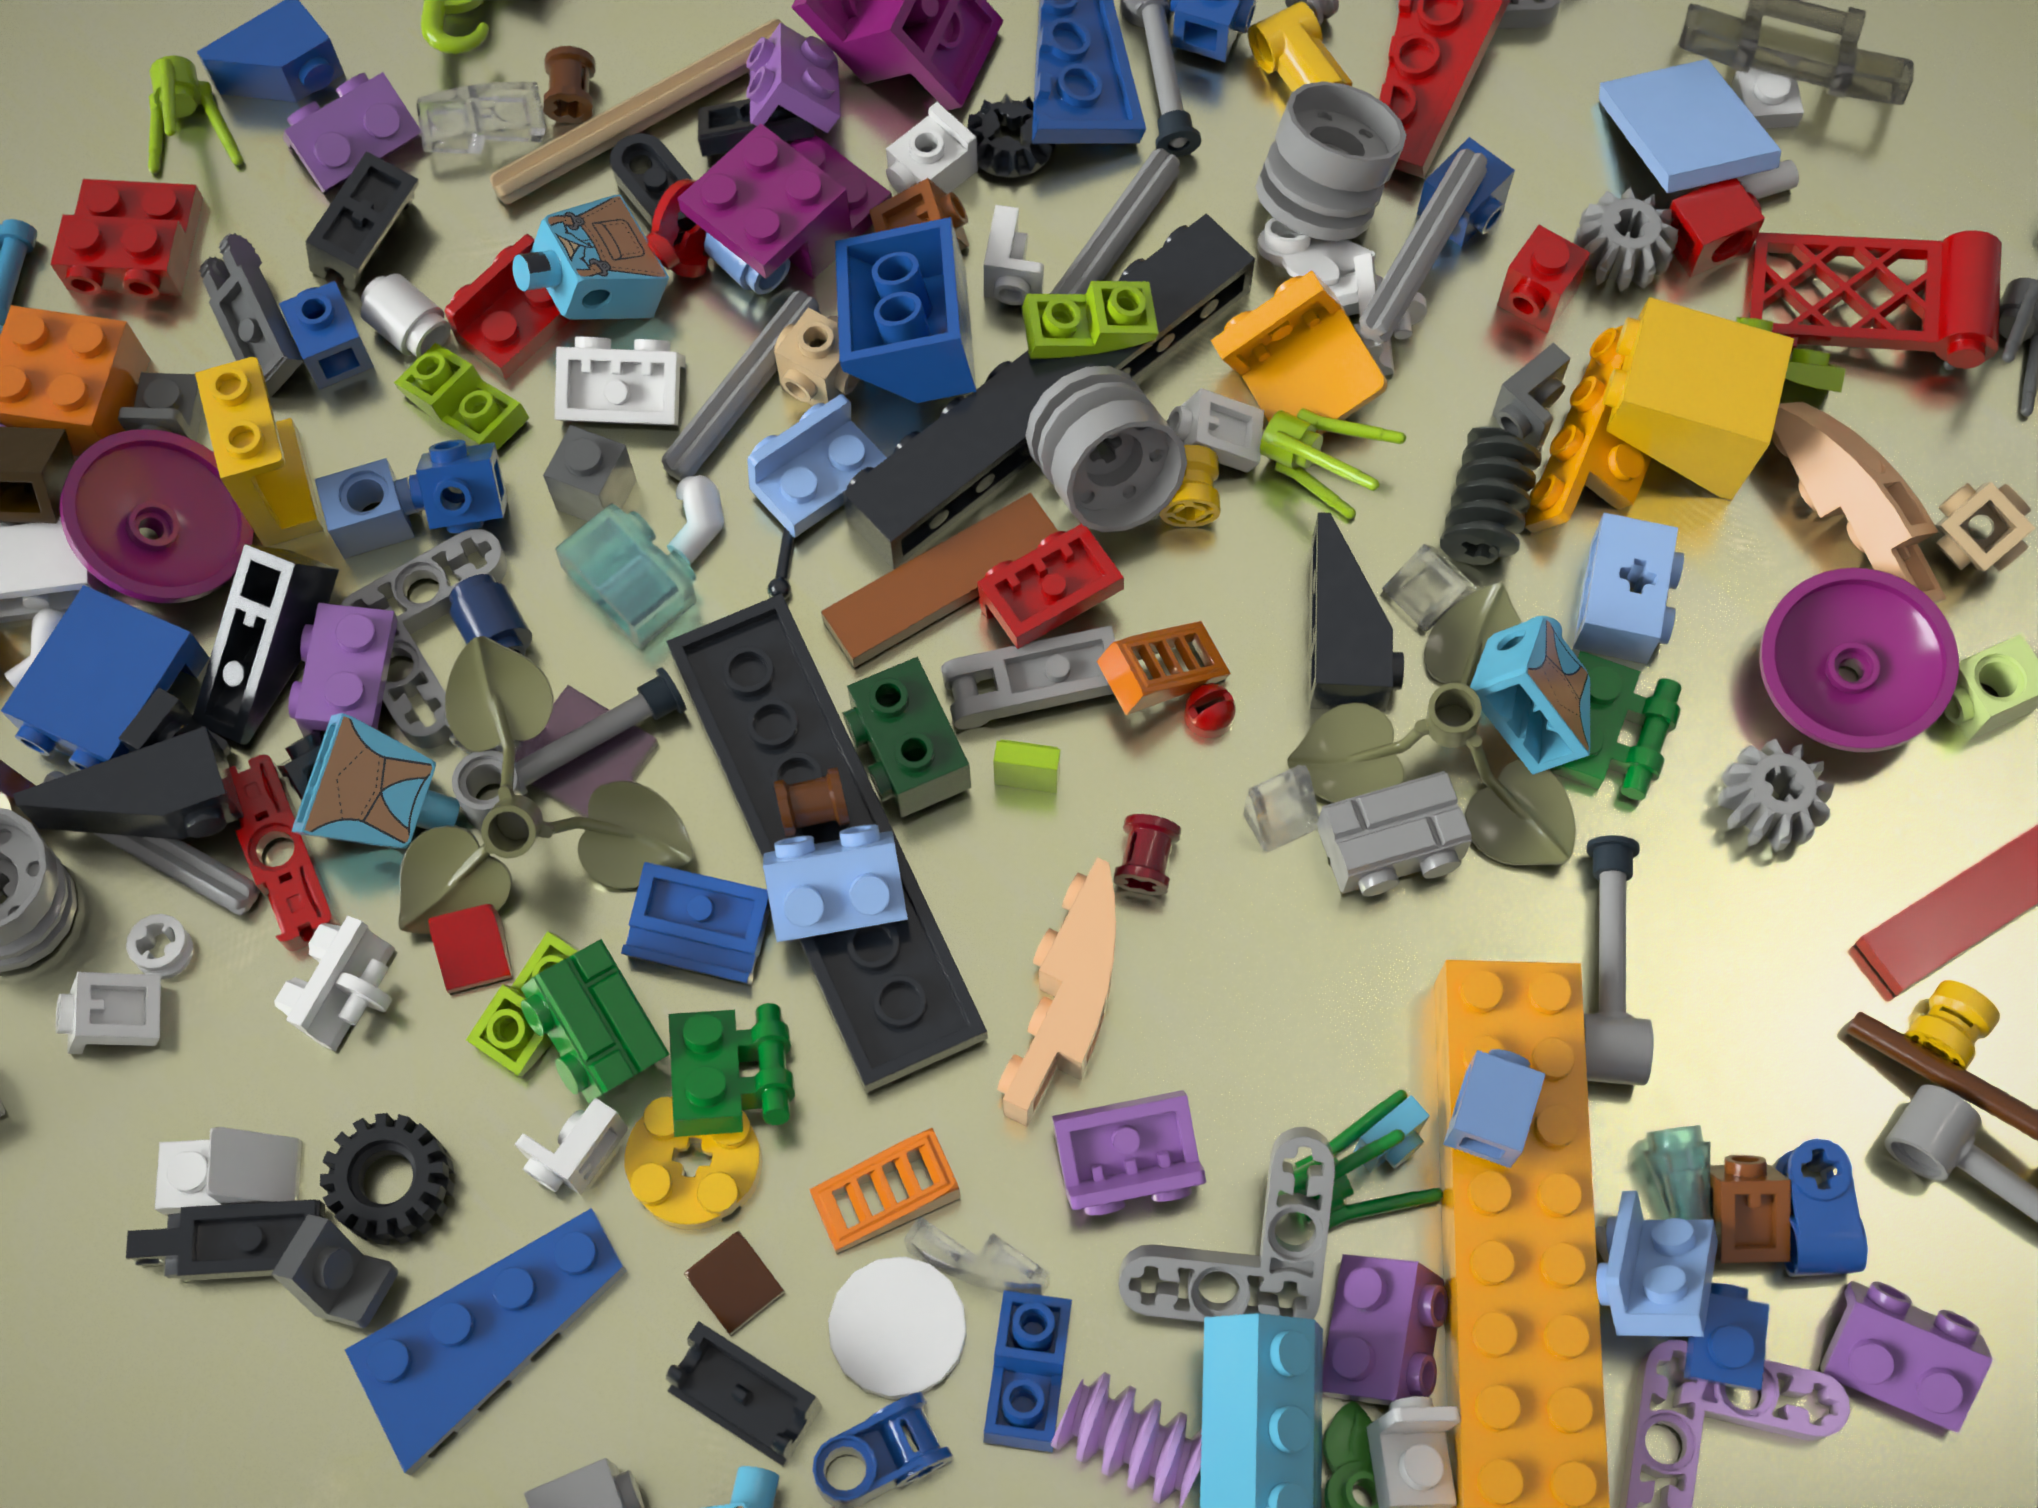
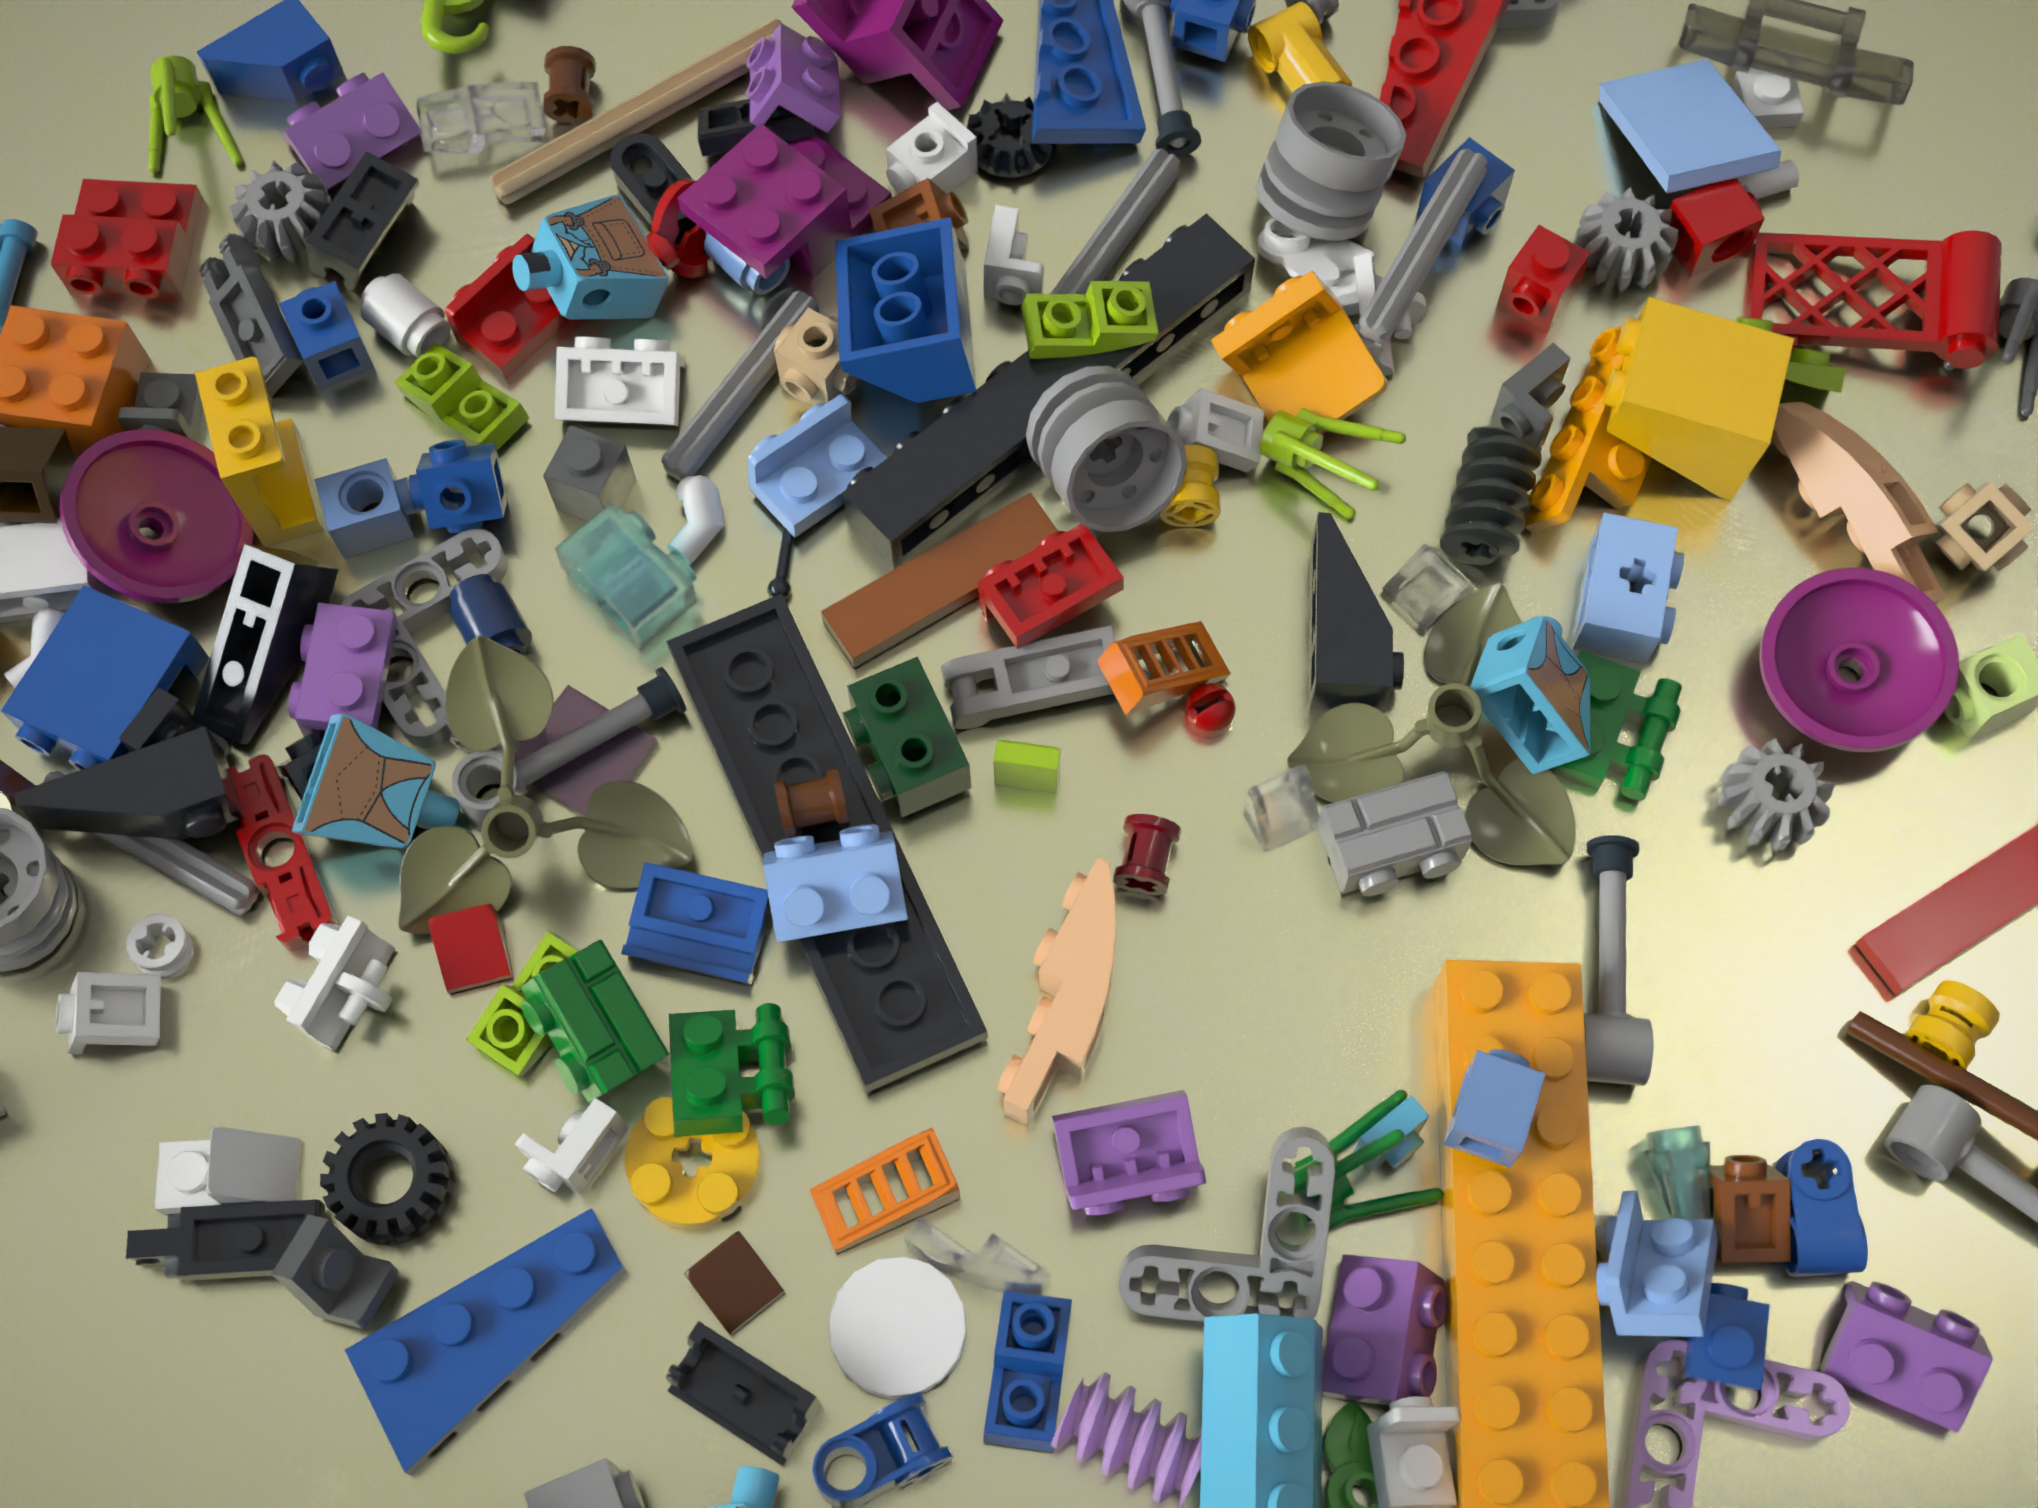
(279, 210): none -> light grey gear

